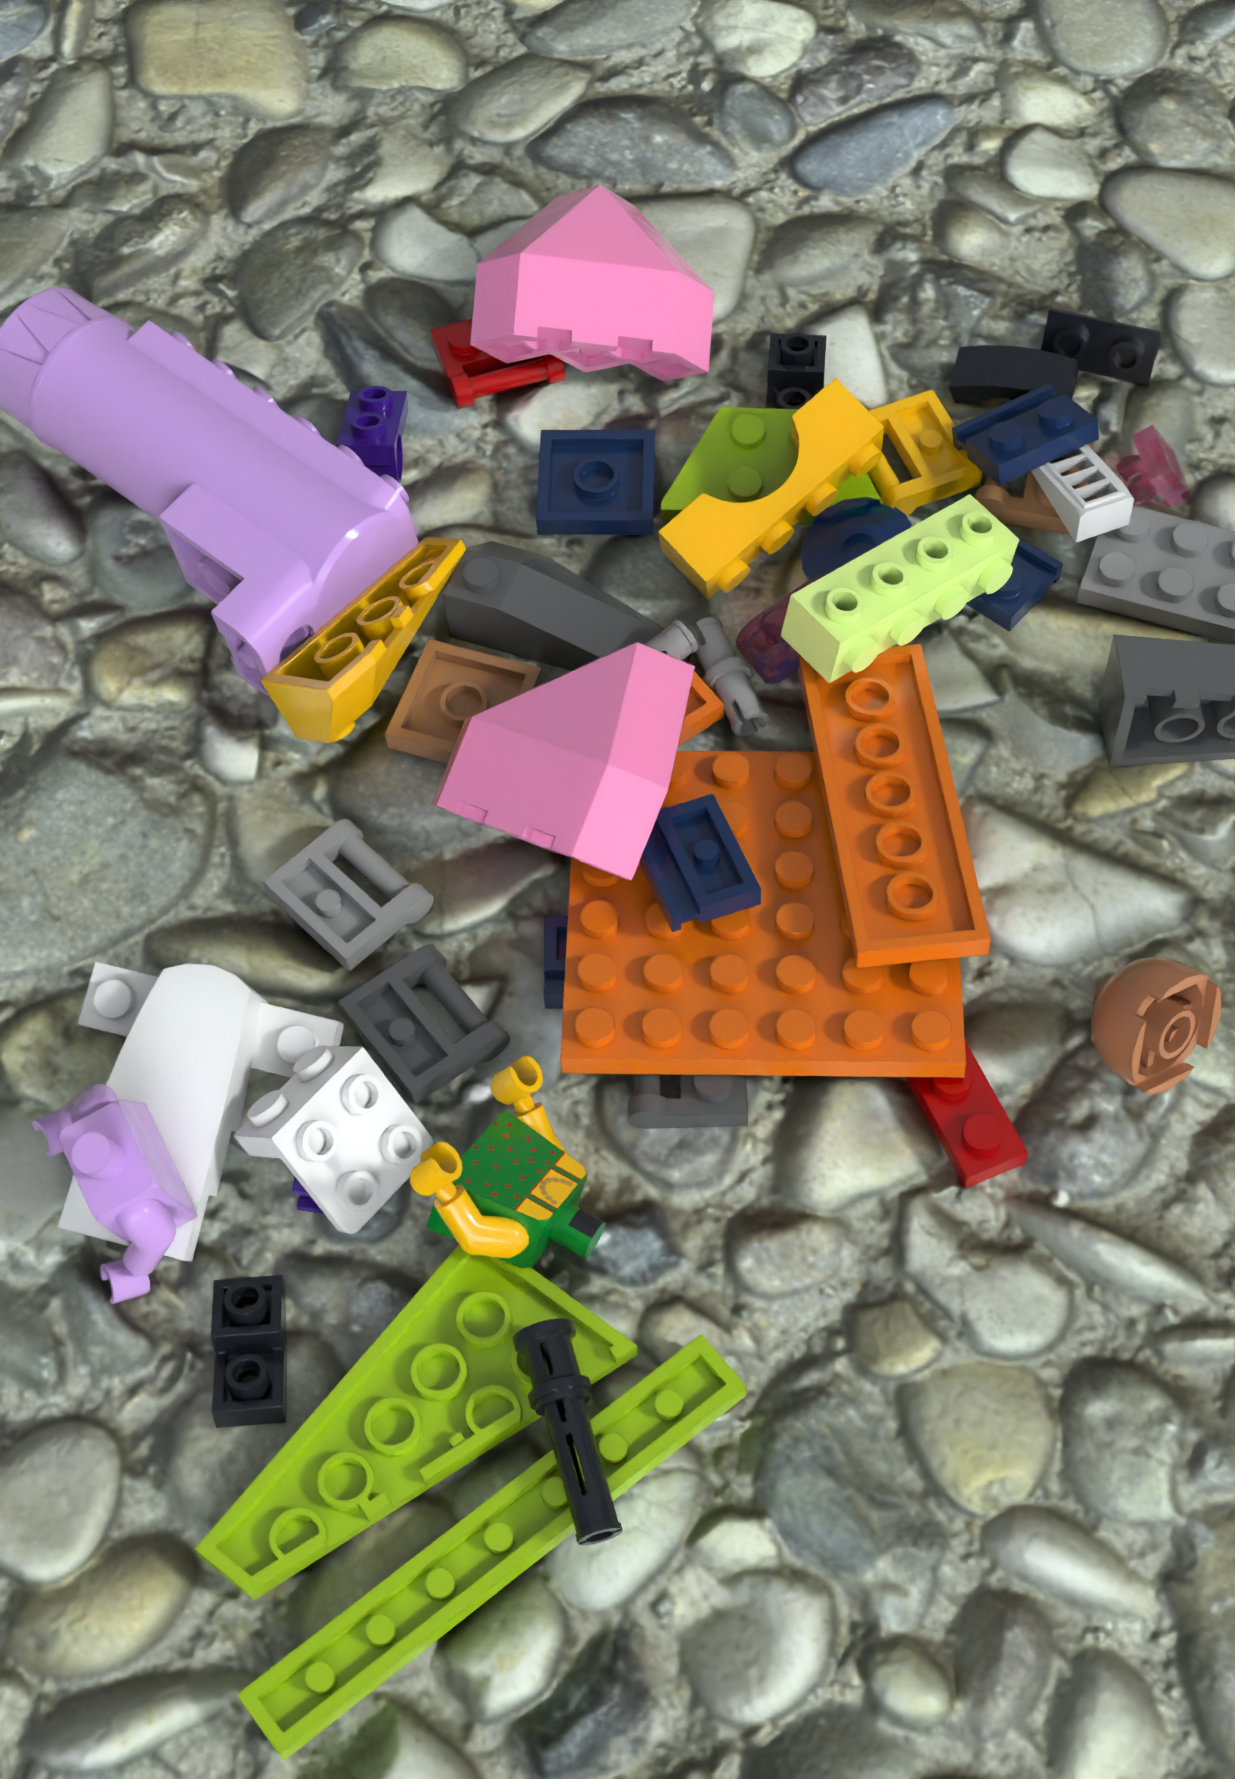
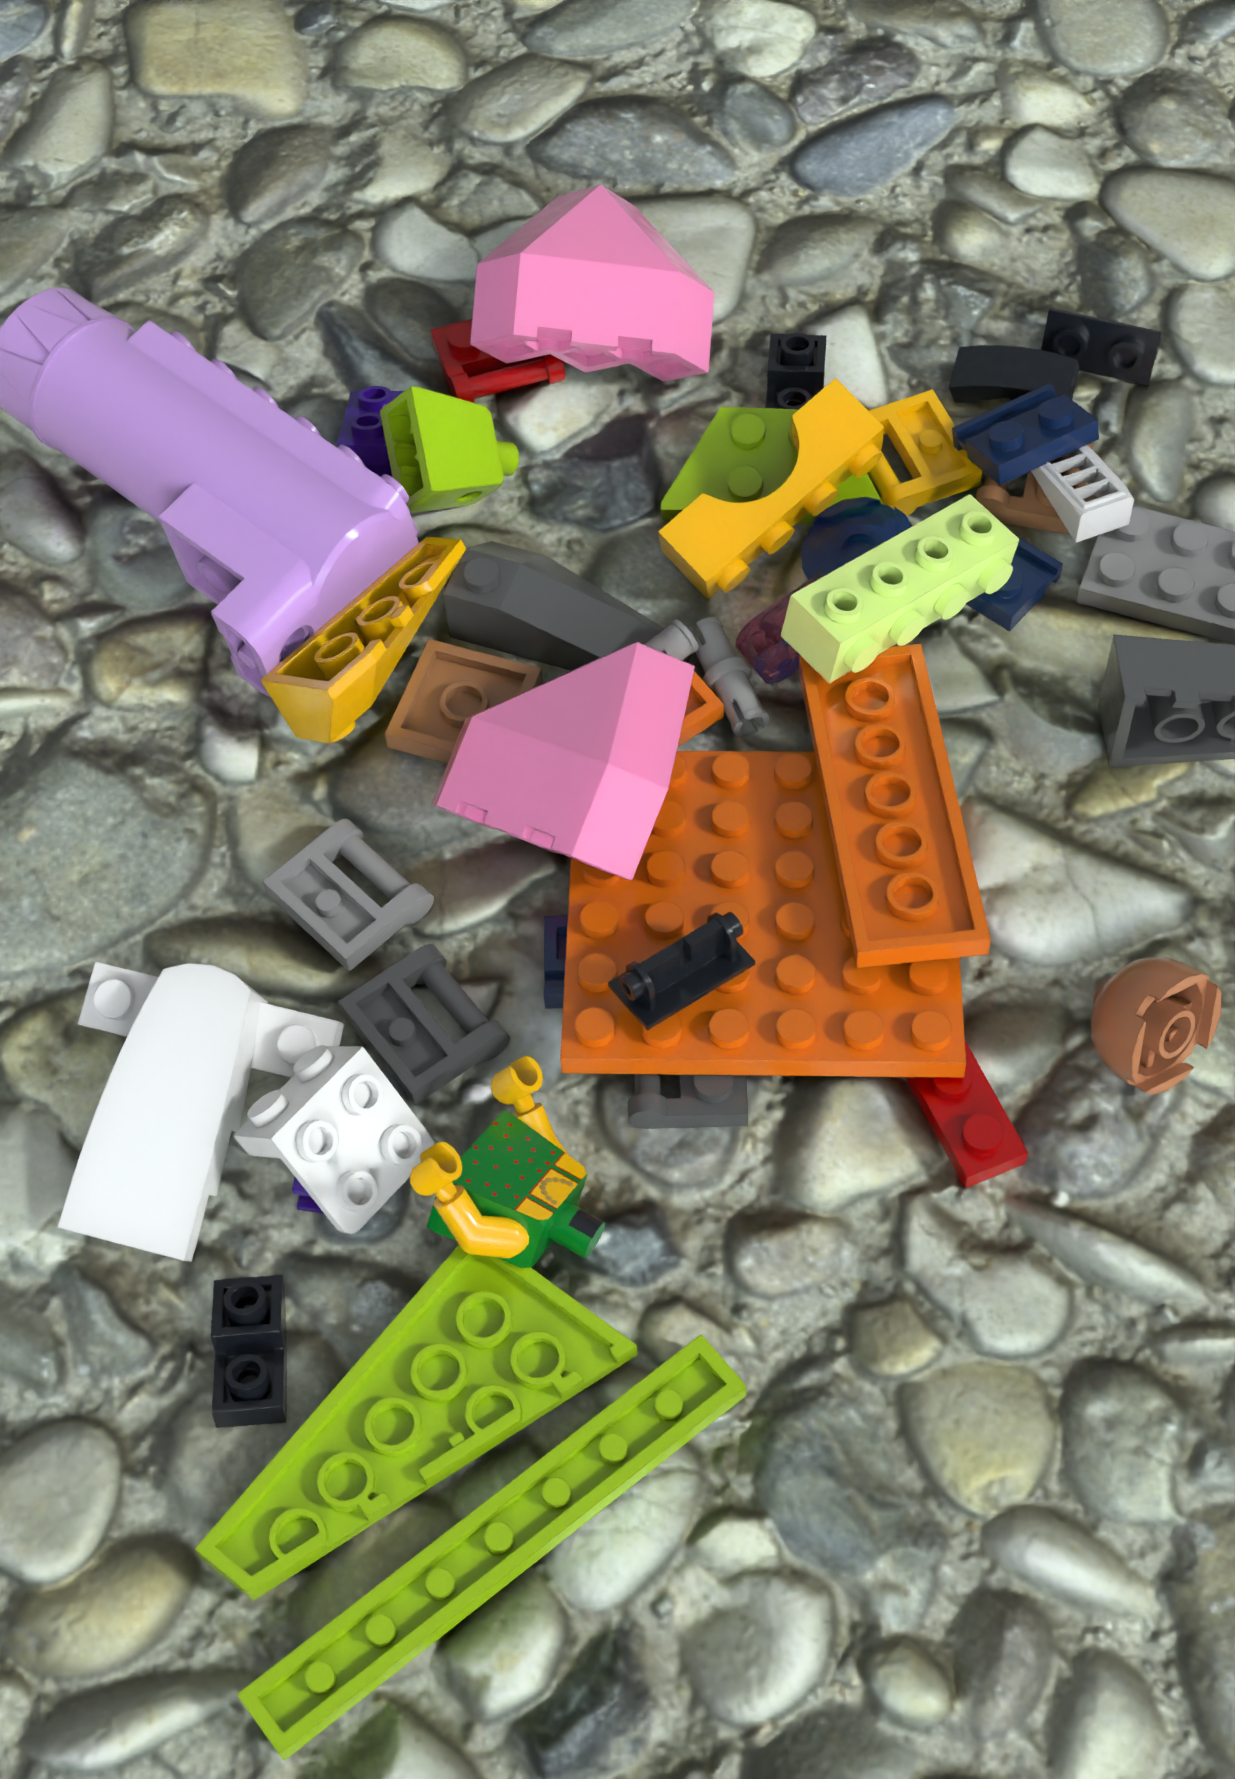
(123, 1179): lavender torso -> none
(444, 450): none -> lime torso
(562, 1390): black pin -> none
(596, 482): dark blue plate -> none
(683, 971): none -> black hinge
(697, 864): dark blue plate -> none
(1158, 469): clear pink tile -> none

